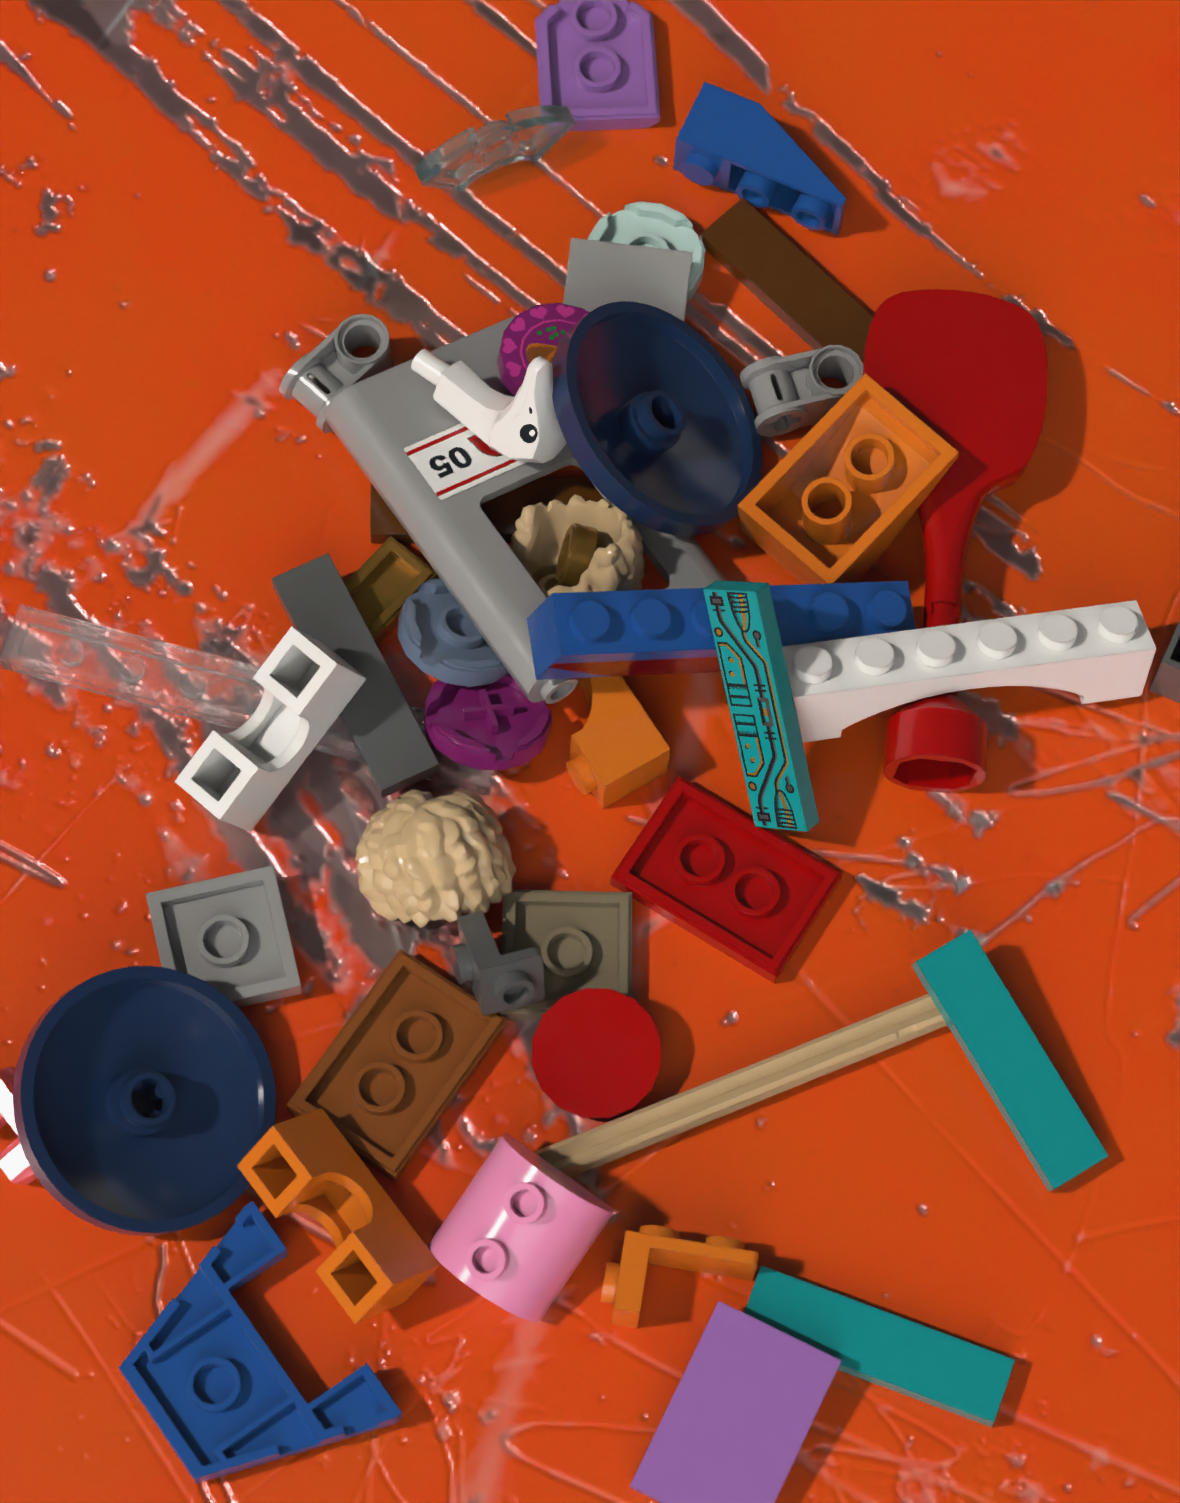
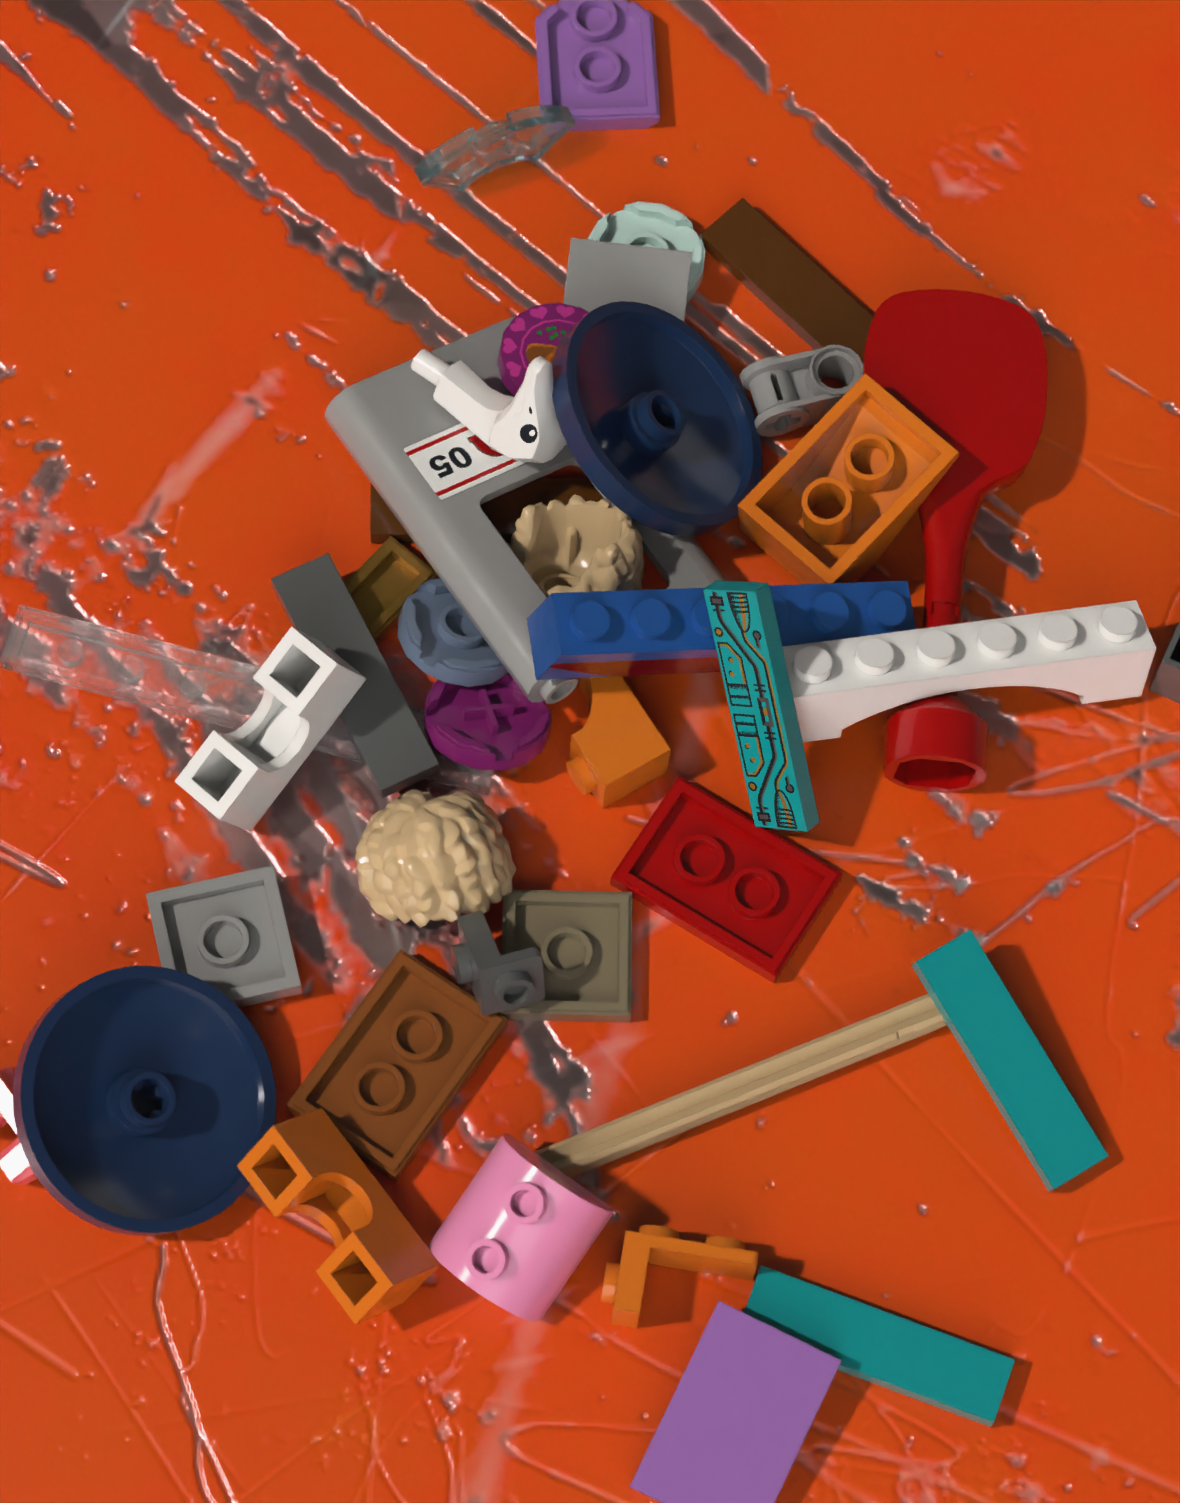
(221, 1387): blue wing -> none
(332, 368): light grey piece -> none
(576, 553): pearl gold tile -> none
(596, 1053): red tile -> none
(746, 152): blue slope -> none

